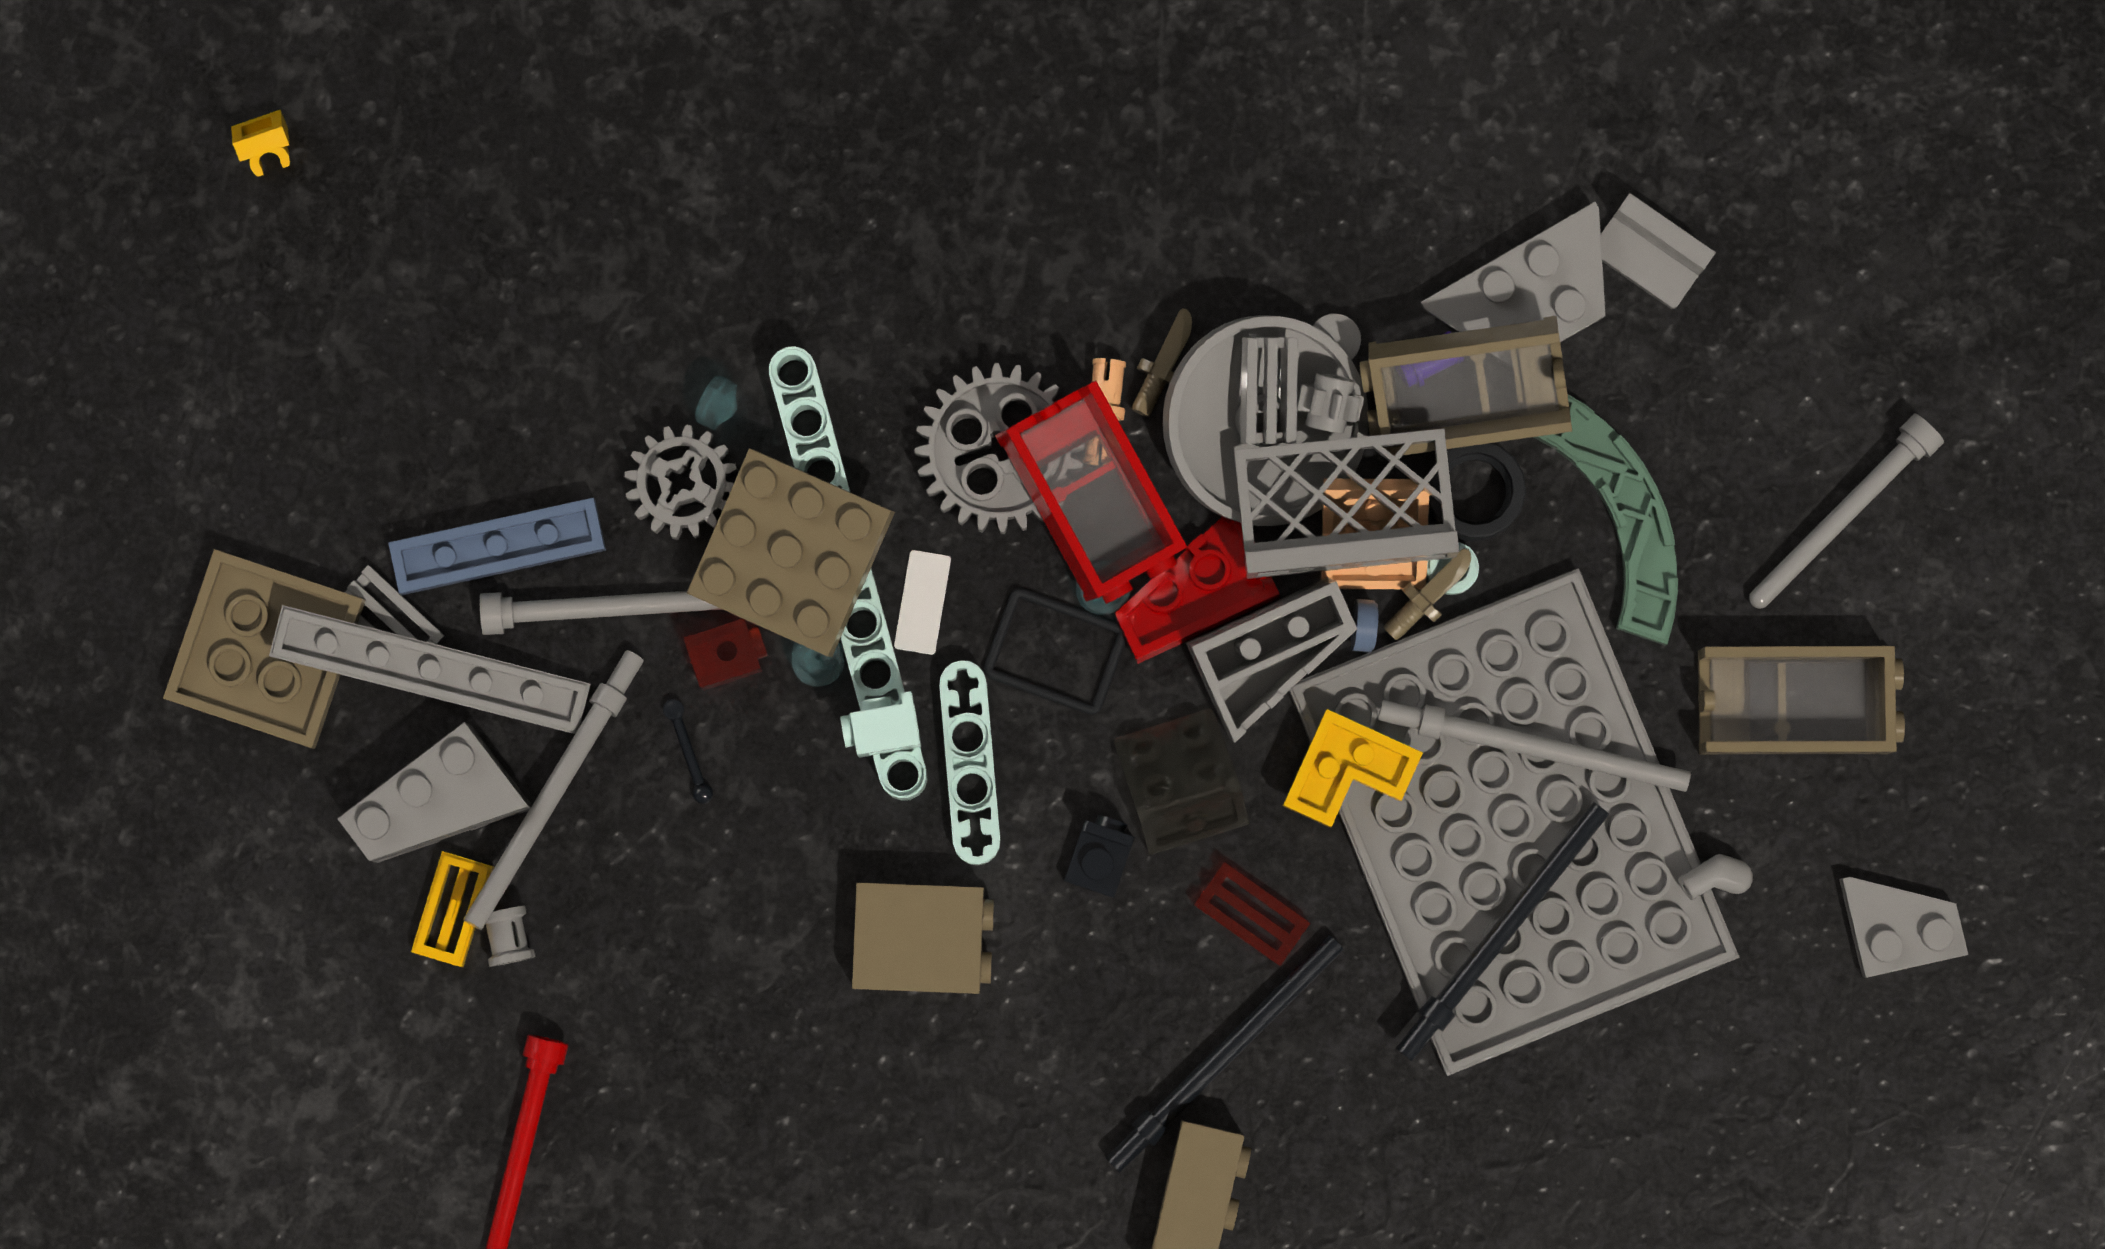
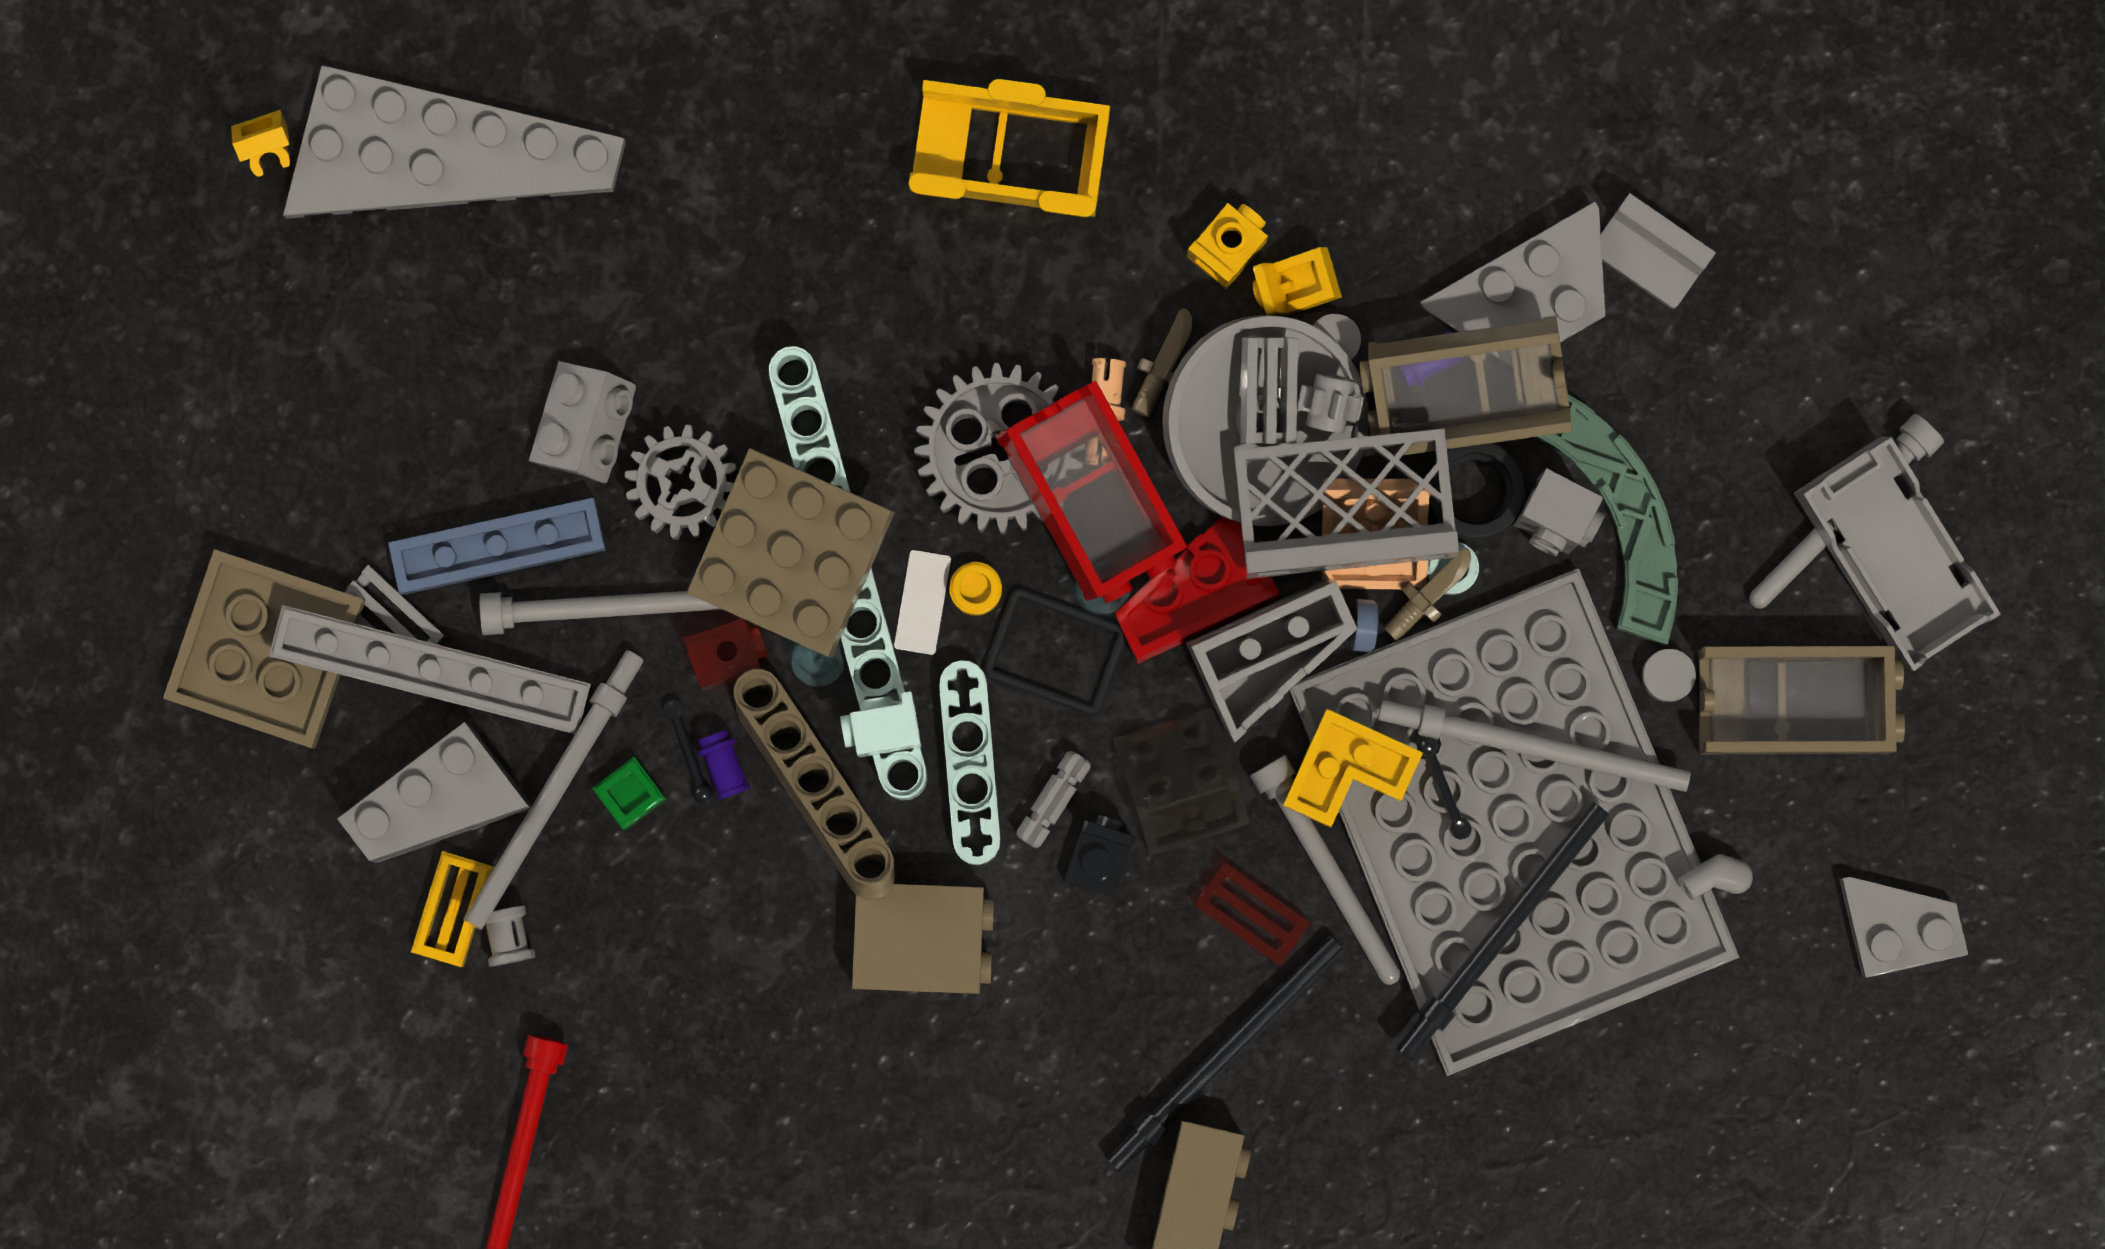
(415, 148): none -> light grey wing
(583, 421): none -> light grey bracket
(629, 793): none -> green tile
(717, 403): clear light blue tile -> none
(723, 764): none -> dark purple pin
(808, 760): none -> dark tan beam
(945, 136): none -> yellow piece
(975, 588): none -> yellow tile
(1053, 799): none -> light grey axle
(1220, 261): none -> yellow brick
(1276, 782): none -> light grey piece
(1296, 283): none -> yellow bracket
(1459, 827): none -> black hinge
(1559, 514): none -> light grey brick
(1668, 675): none -> light grey tile
(1896, 552): none -> light grey piece

